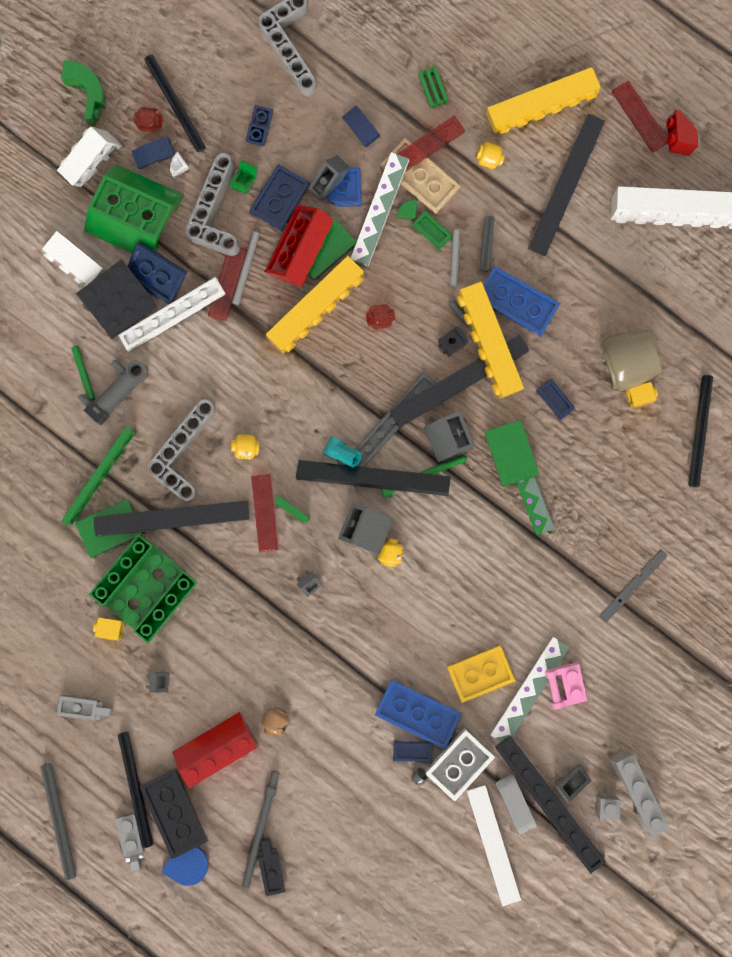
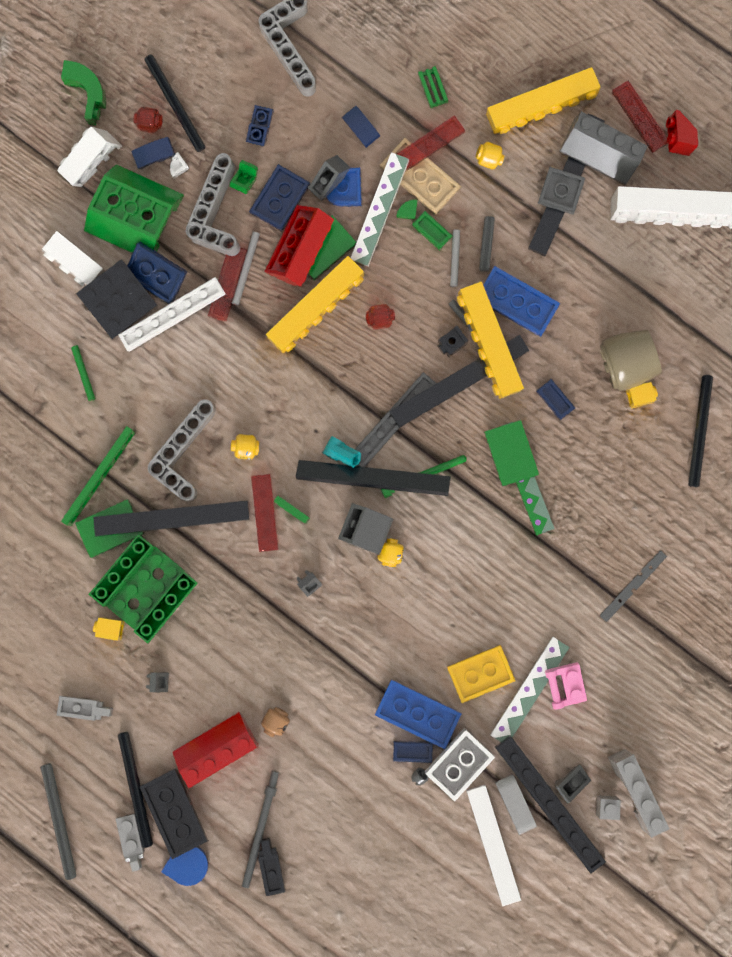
(116, 392): dark grey piece -> none
(449, 436): dark grey slope -> none
(561, 190): none -> dark grey tile
(603, 148): none -> dark grey slope

